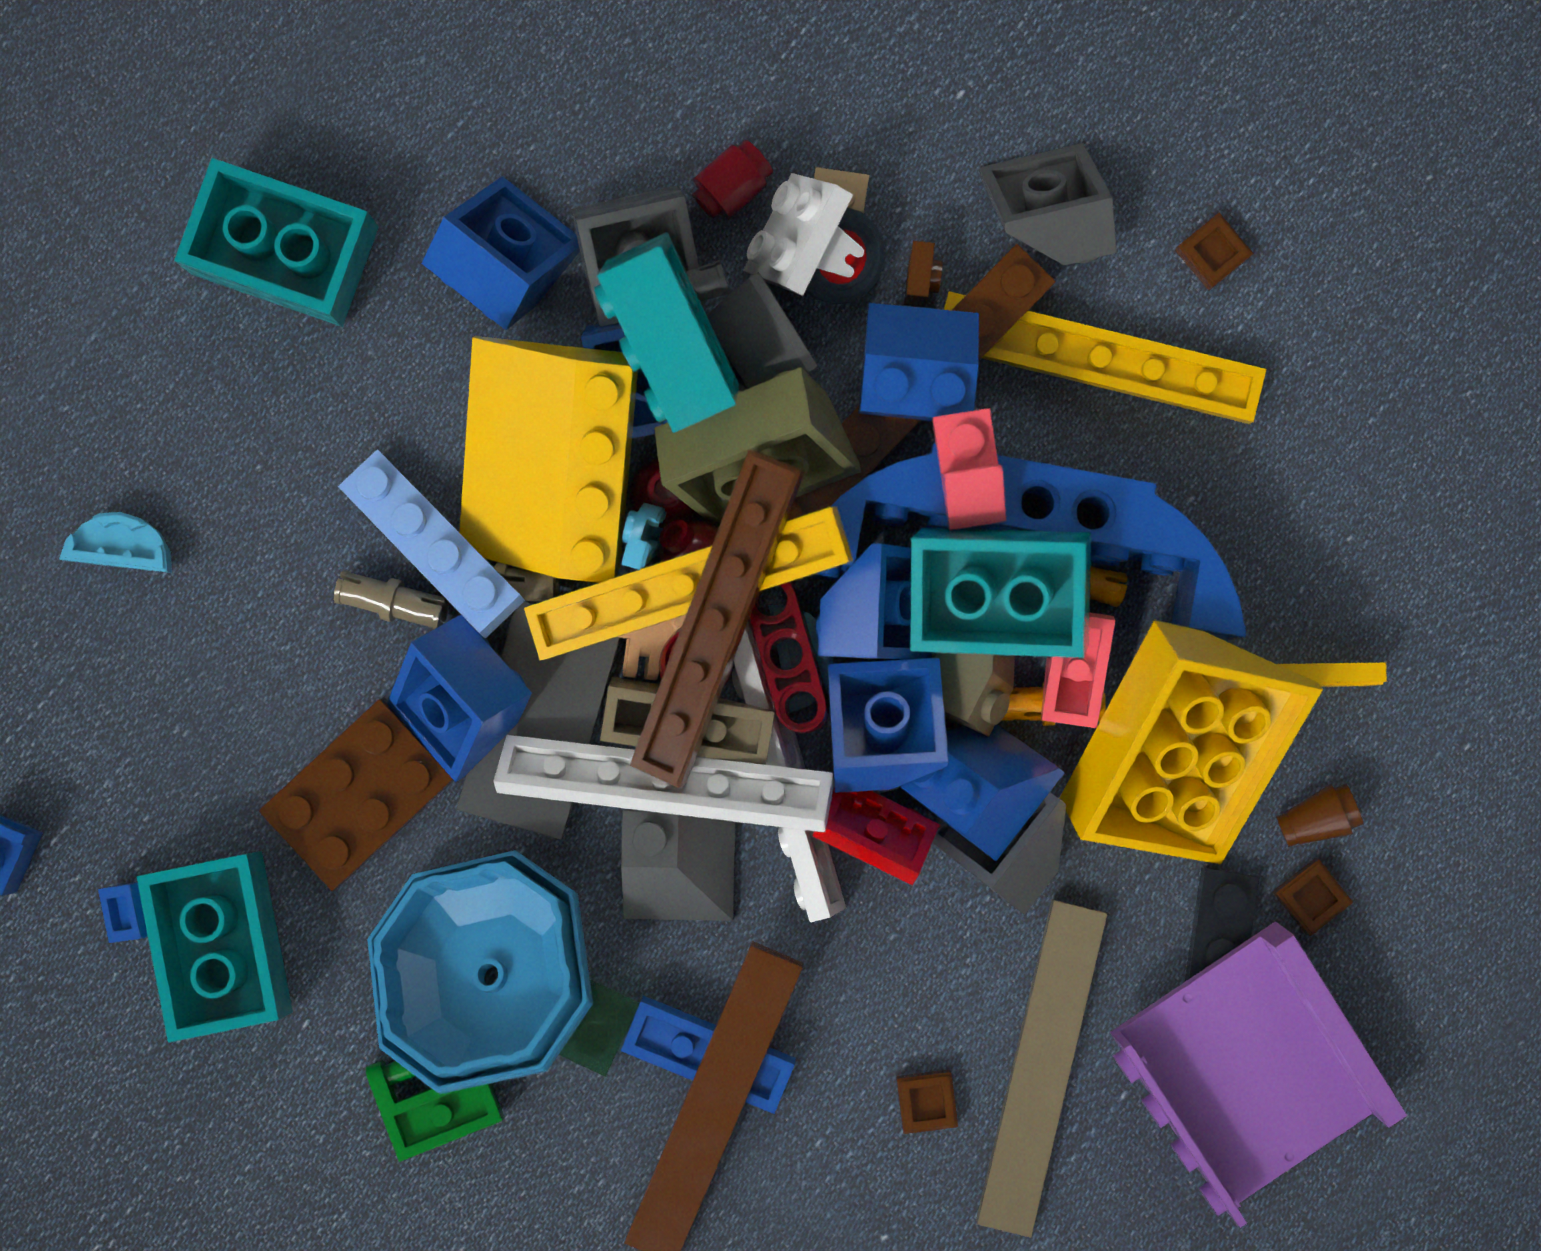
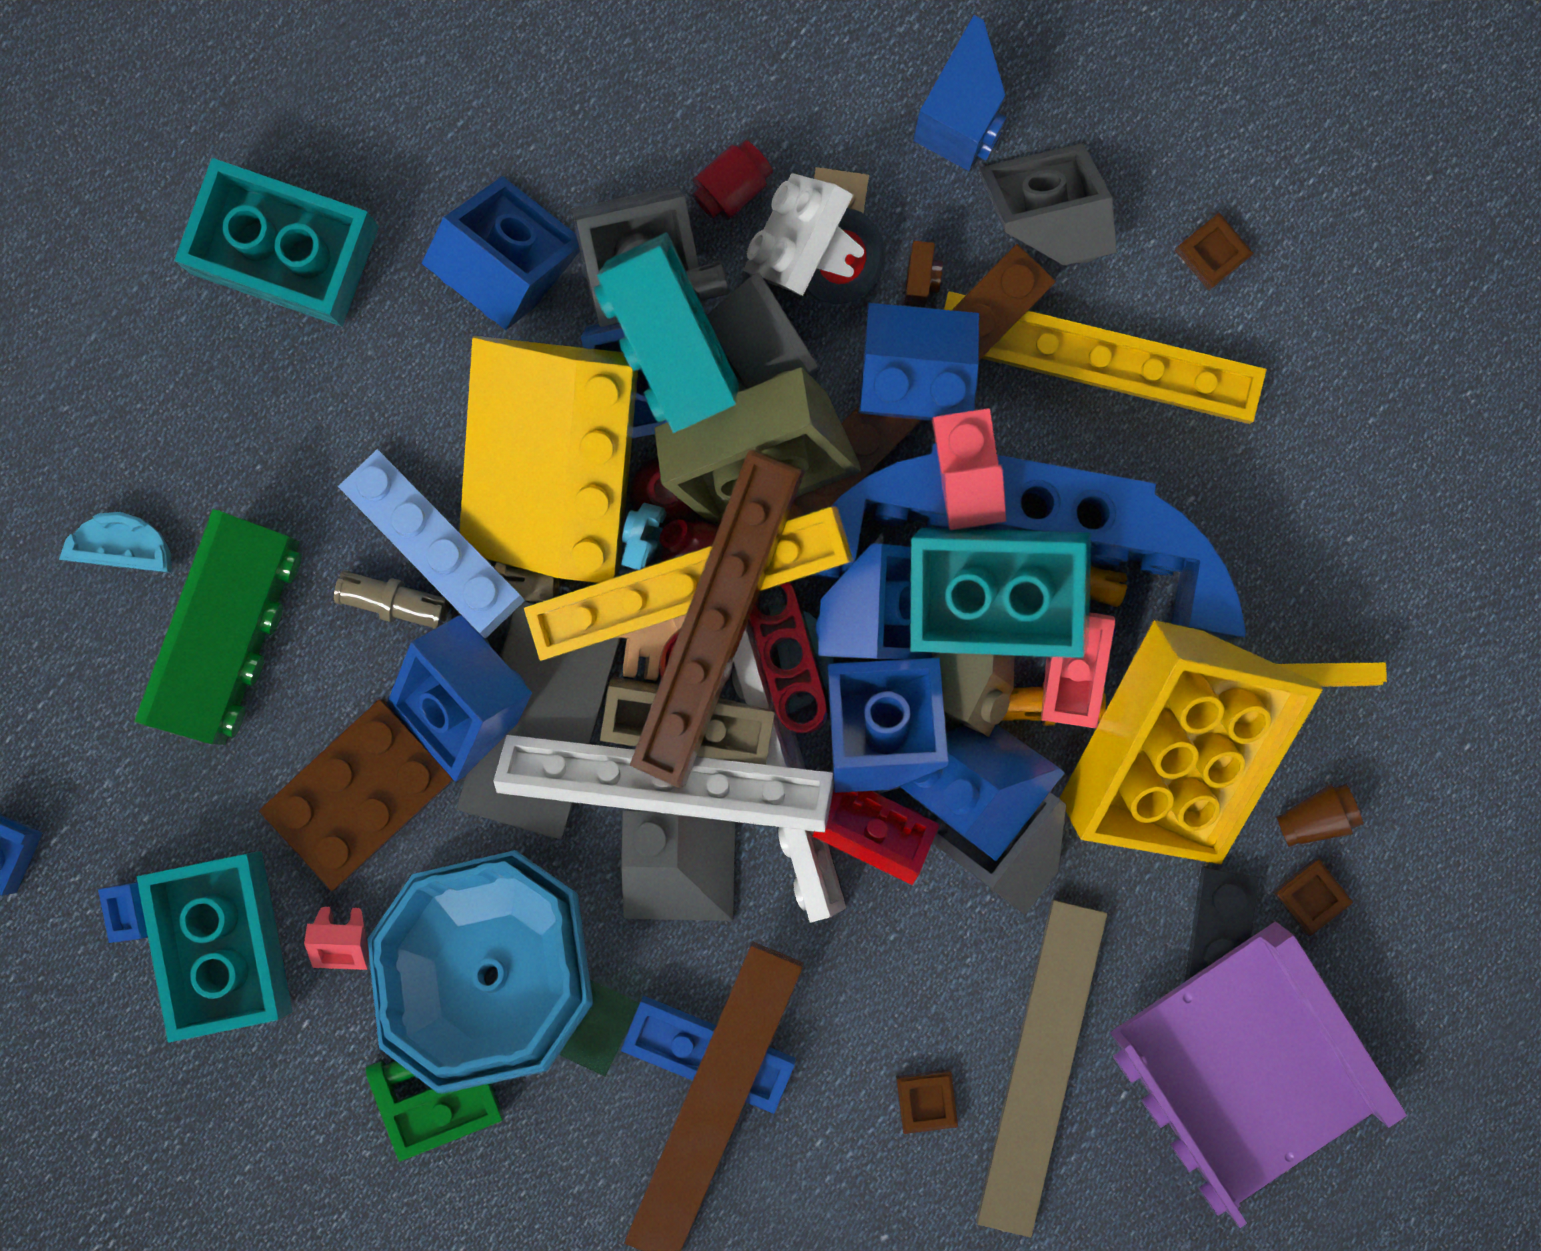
(219, 630): none -> green slope
(337, 945): none -> coral tile
(965, 103): none -> blue slope

